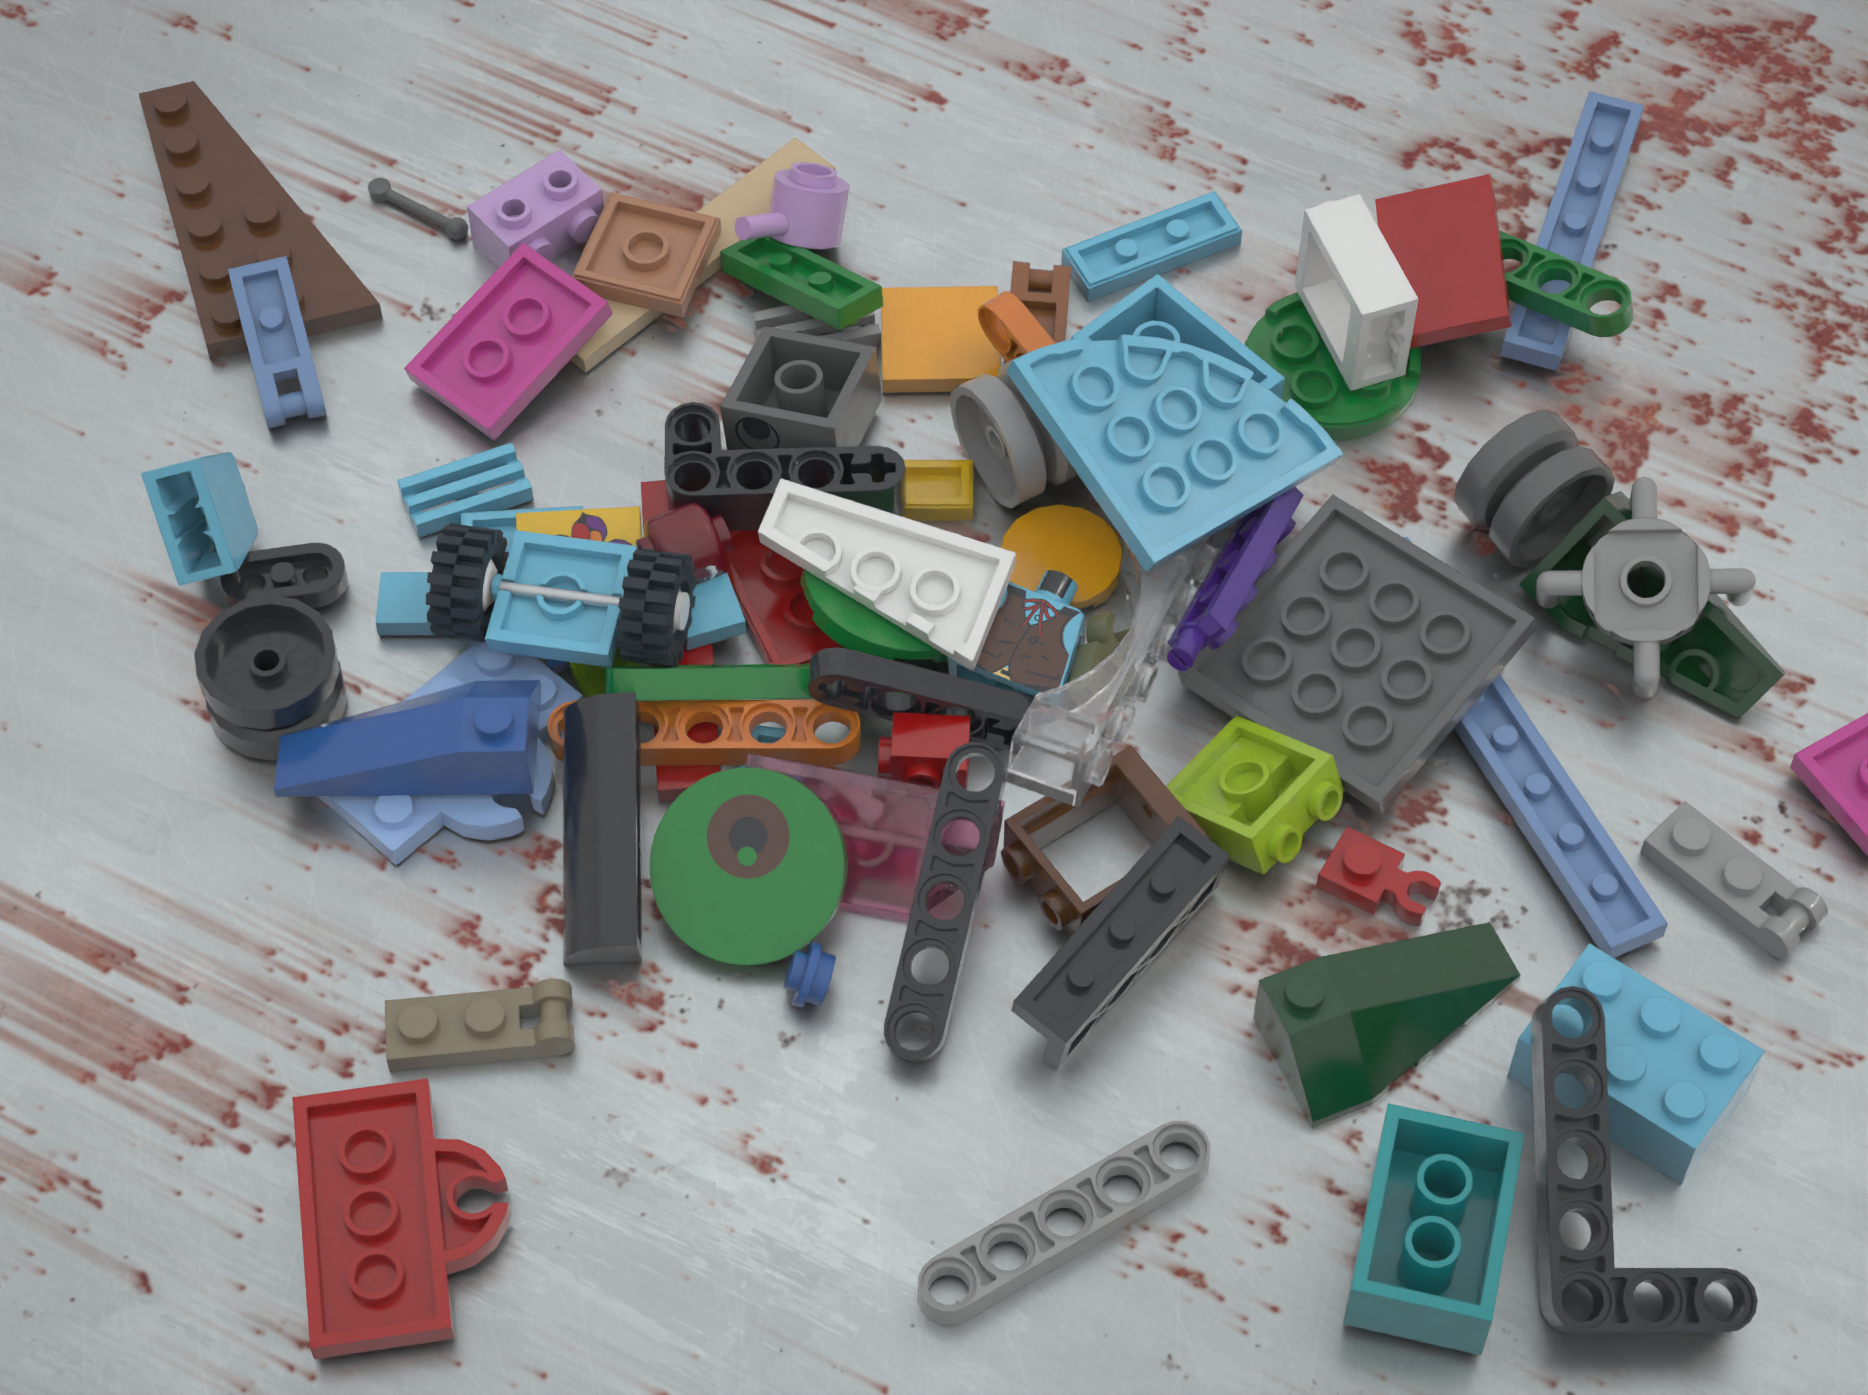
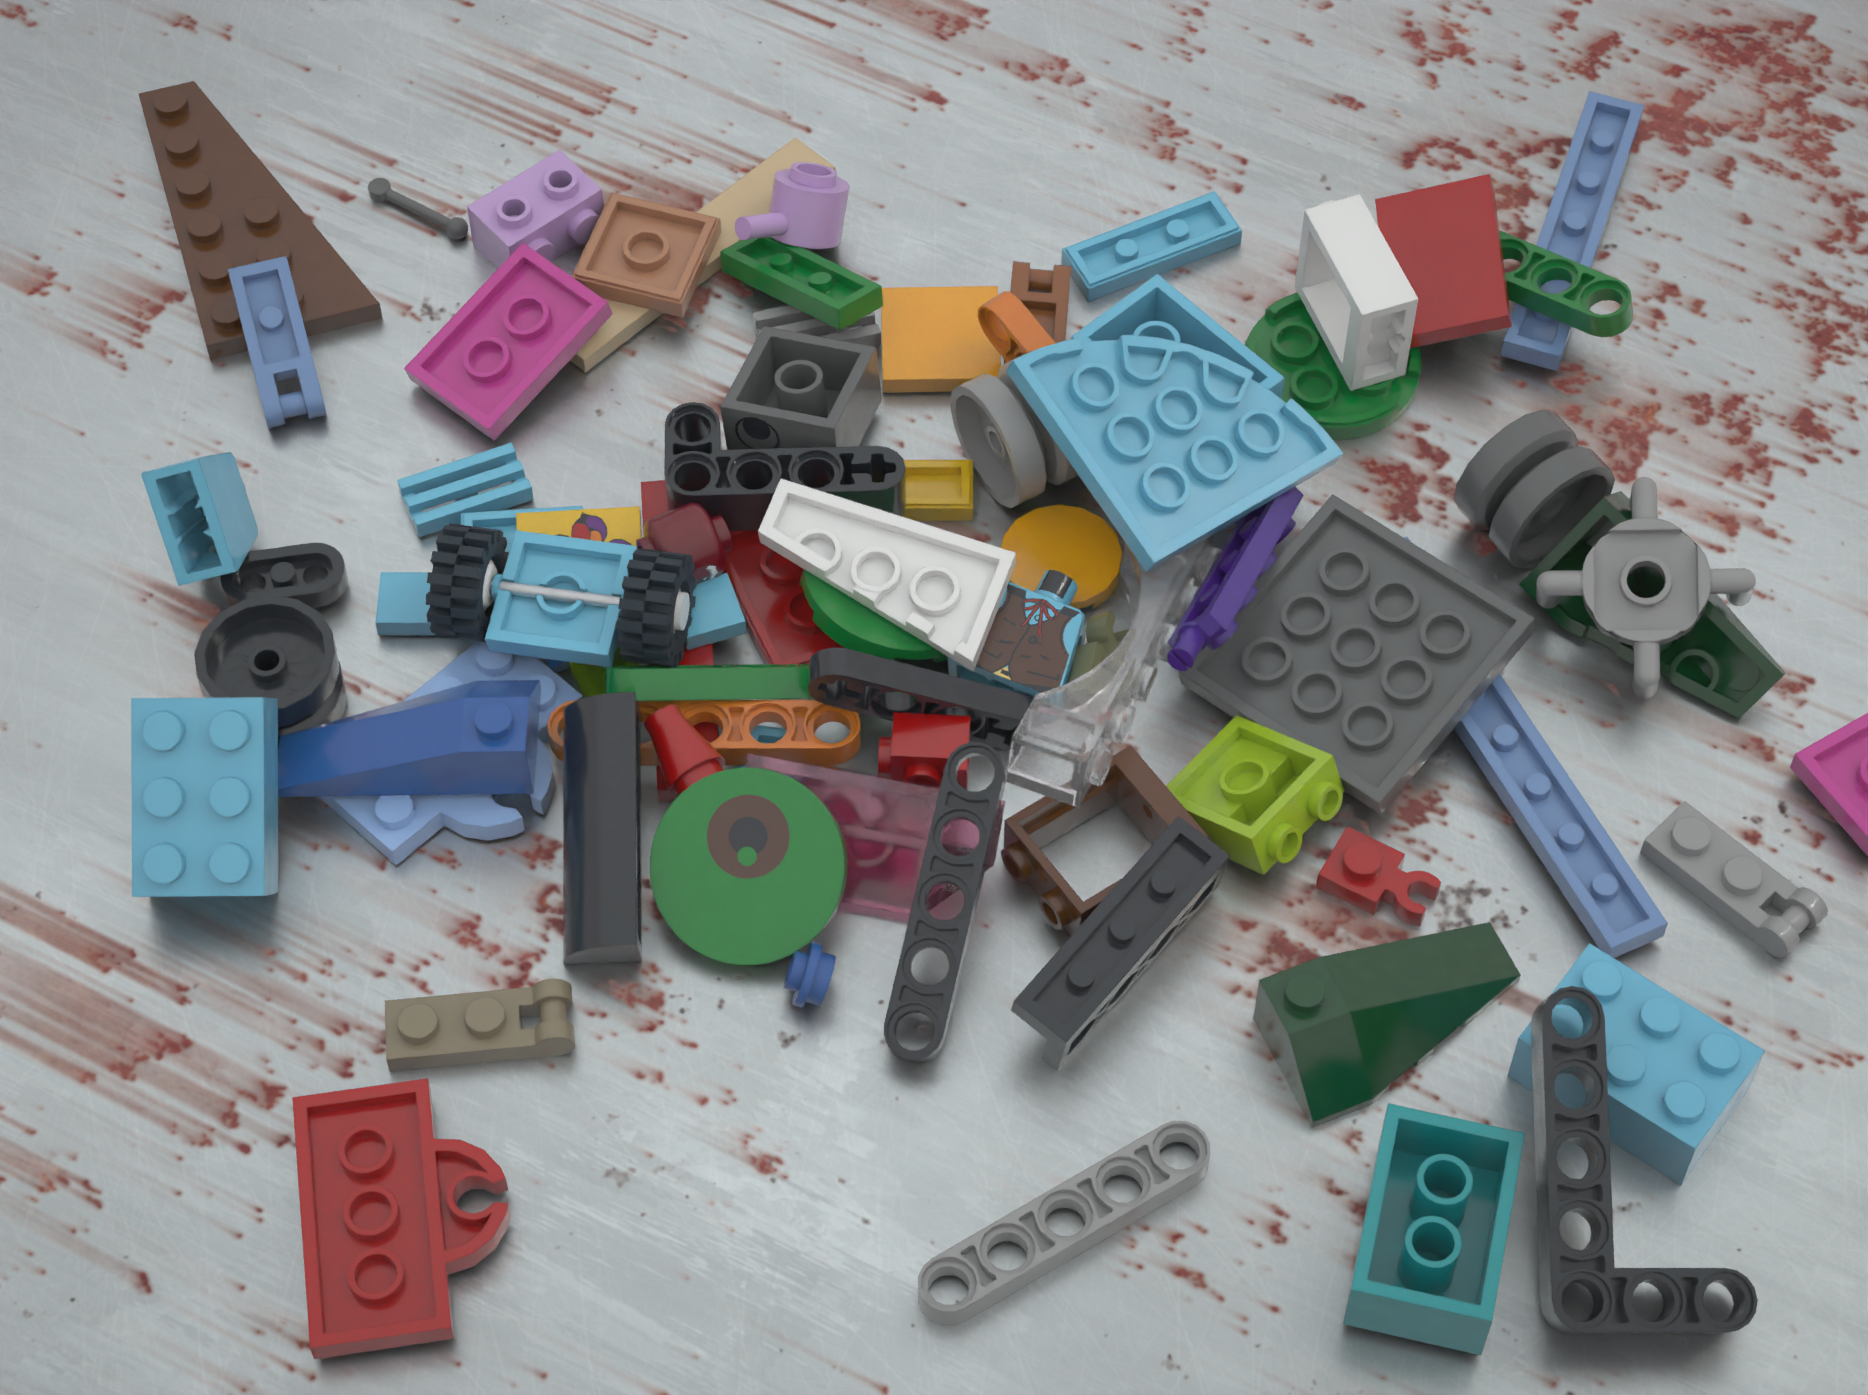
(204, 796): none -> medium azure brick
(681, 749): none -> red cone

